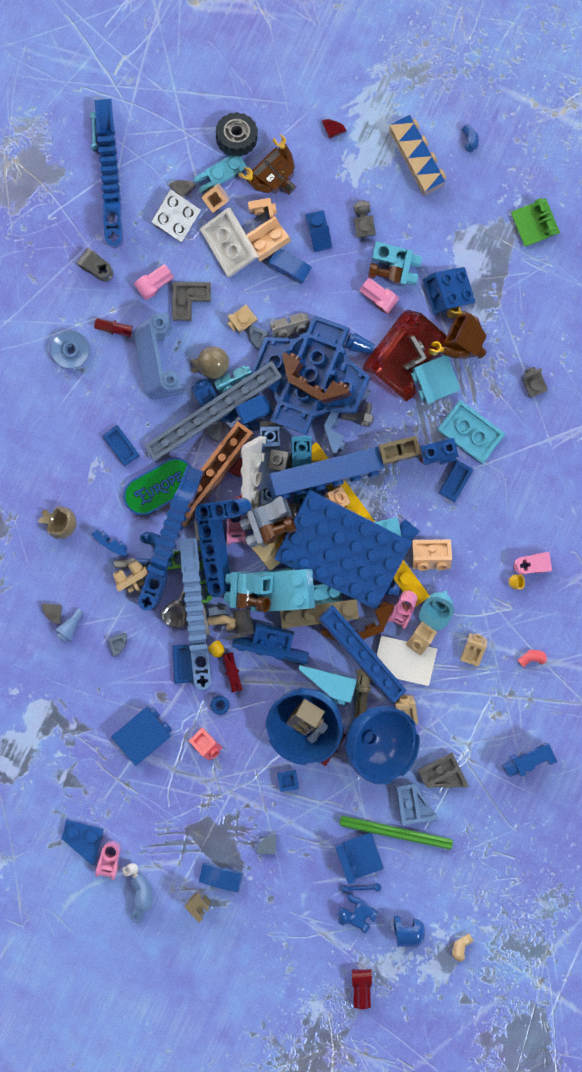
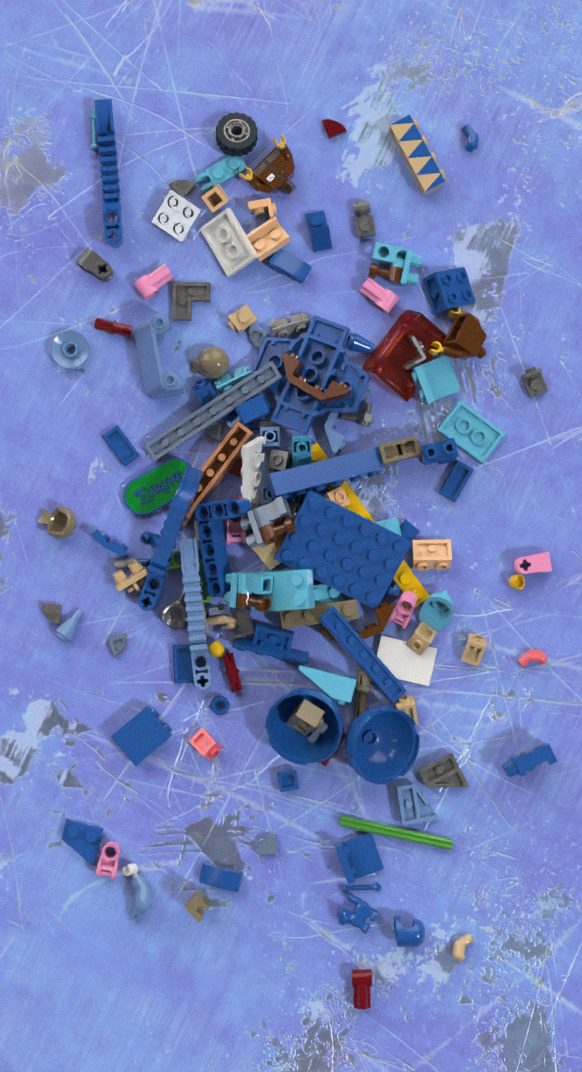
(535, 222): bright green hinge -> none

